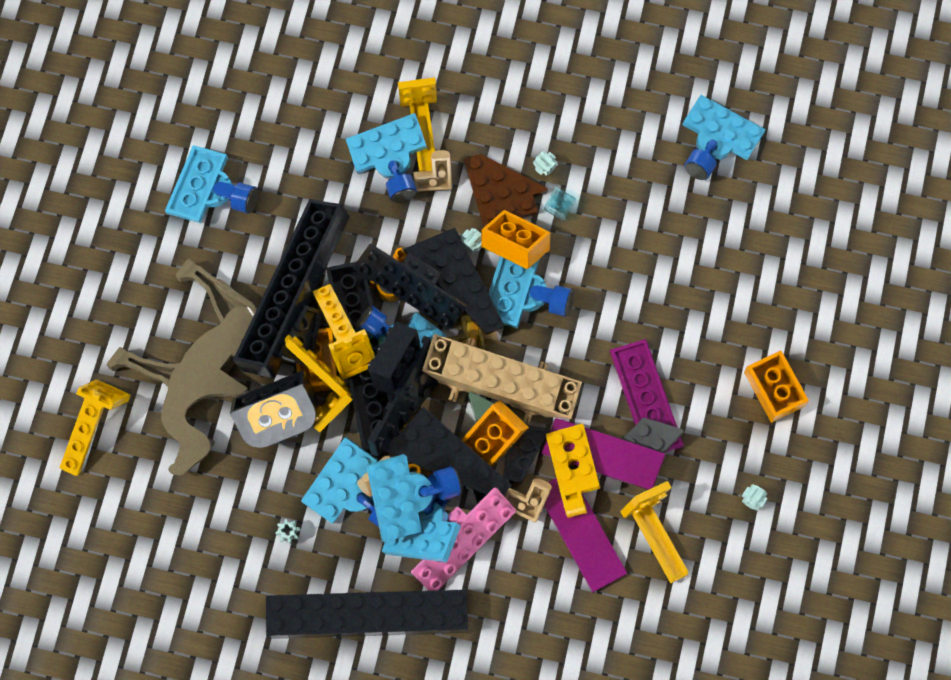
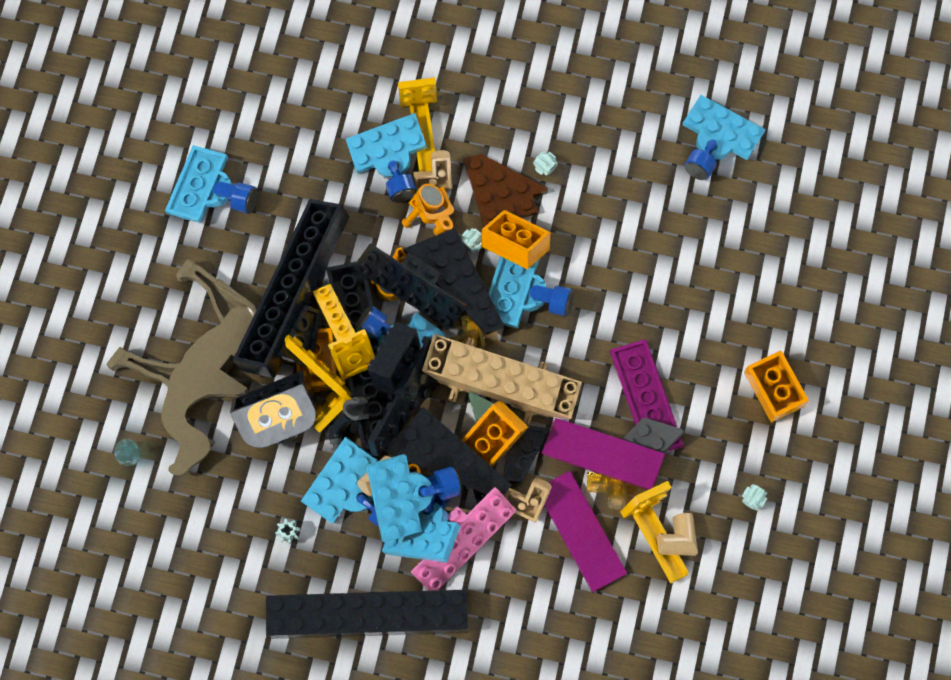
(97, 396): yellow bracket -> none
(127, 452): none -> clear light blue head
(337, 428): none -> piece
(426, 203): none -> light orange piece
(559, 204): clear light blue piece -> none
(578, 481): yellow hinge -> none
(615, 489): none -> clear yellow brick
(683, 540): none -> tan brick

